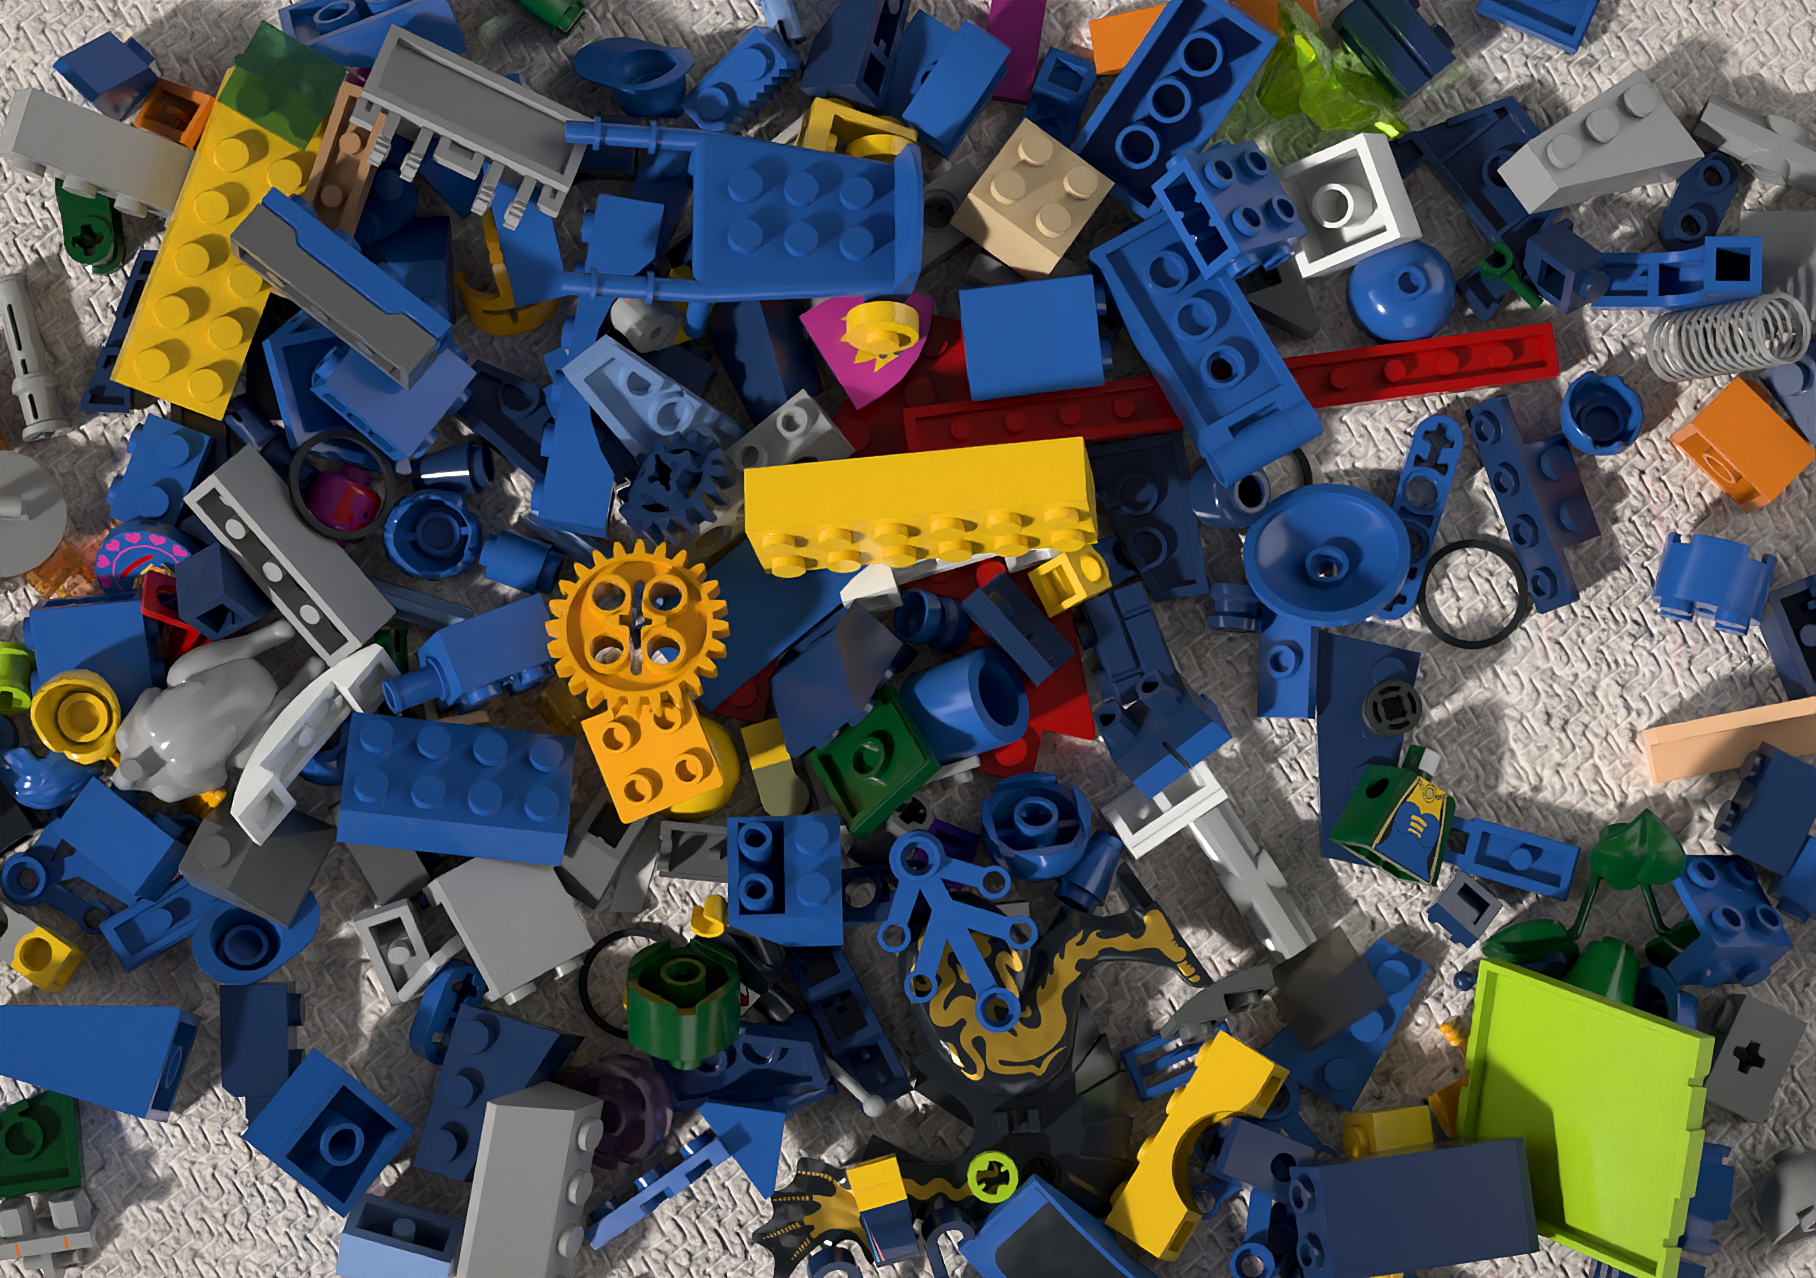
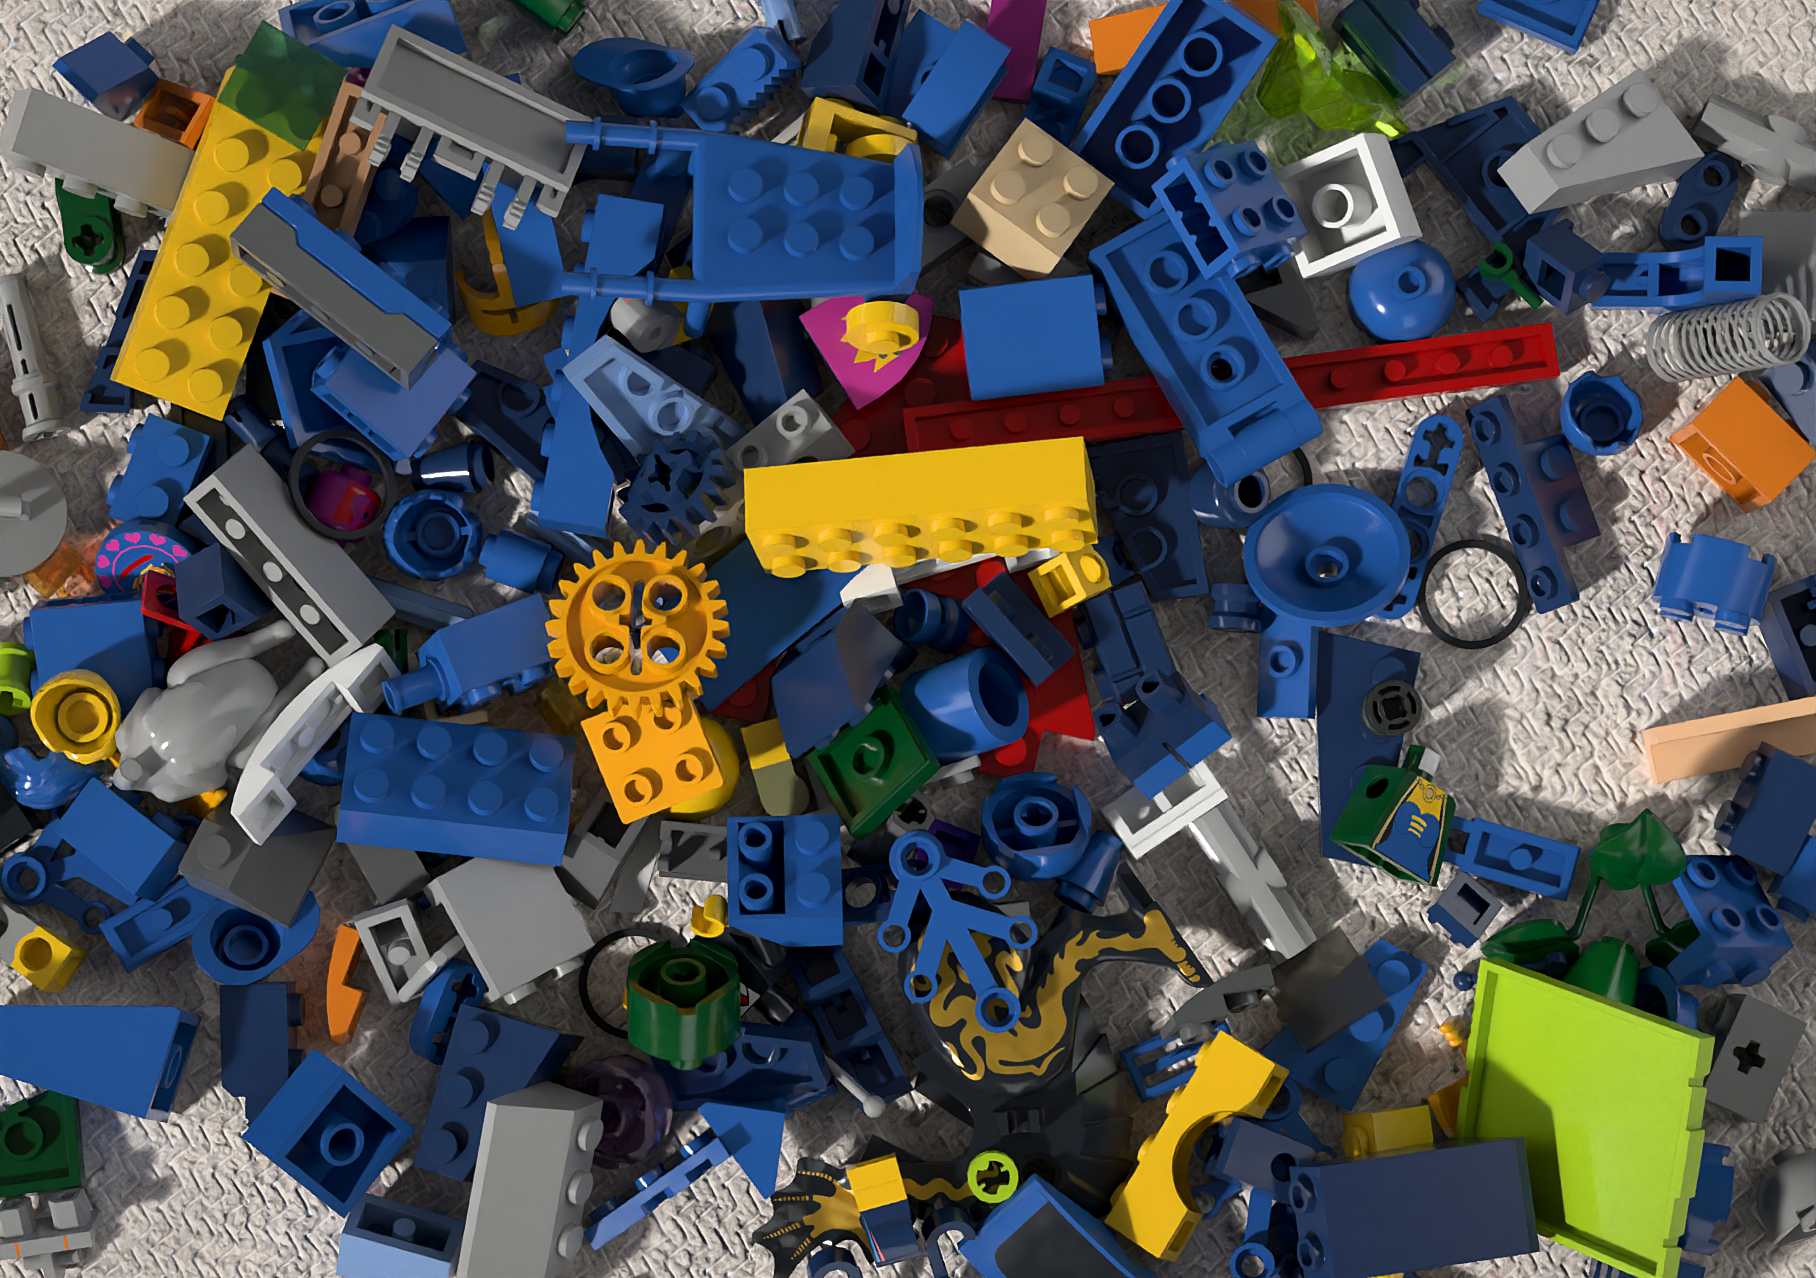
(345, 1000): none -> orange slope

